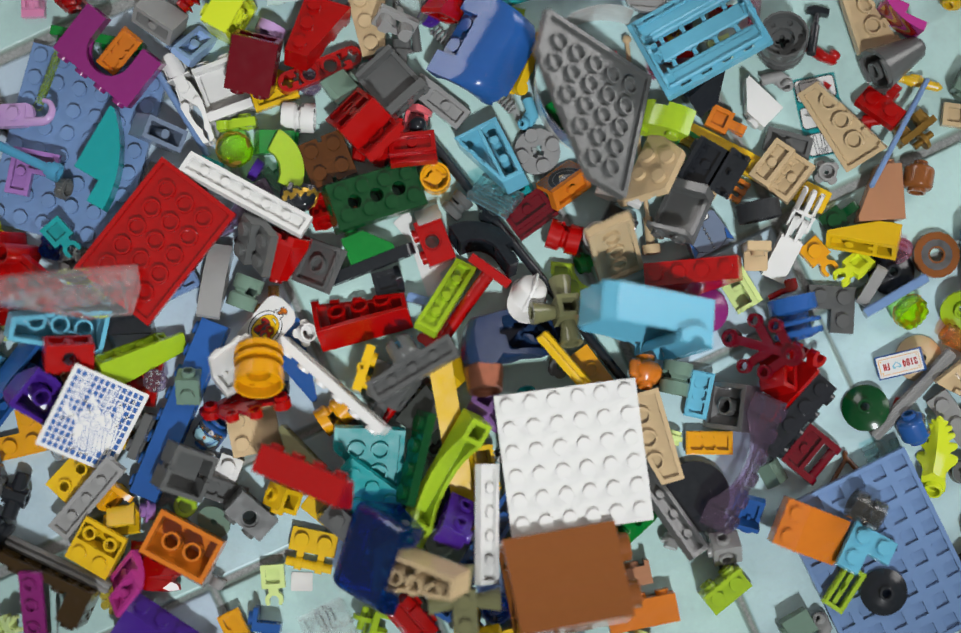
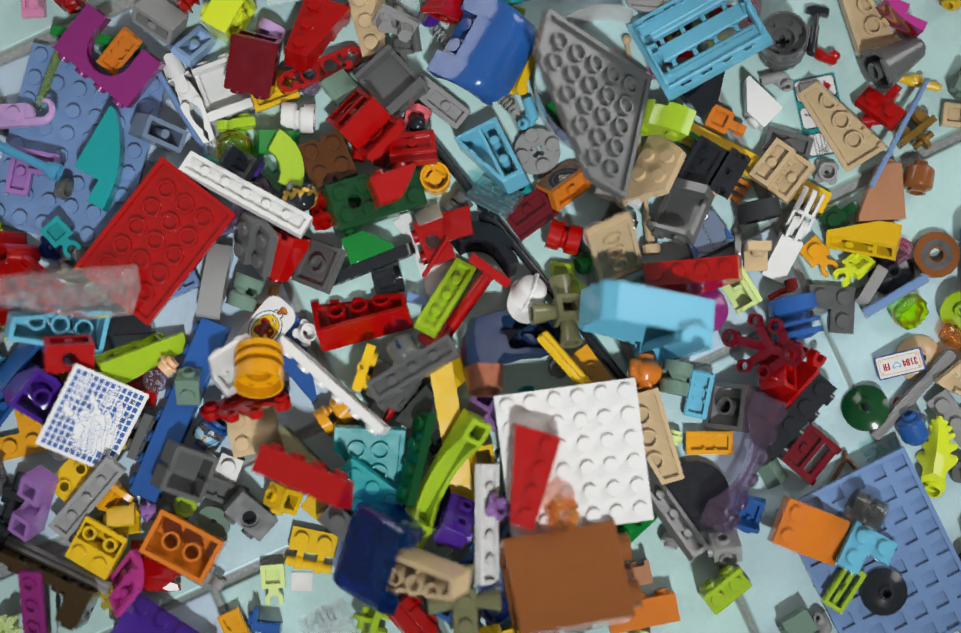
(38, 492): none -> medium lavender arch
(168, 365): none -> light nougat plate
(239, 162): none -> black bracket
(389, 185): none -> red slope
(456, 225): none -> red piece
(497, 507): none -> medium lavender plate
(530, 472): none -> red wedge
(559, 504): none -> clear orange brick
(737, 243): none -> light grey piece

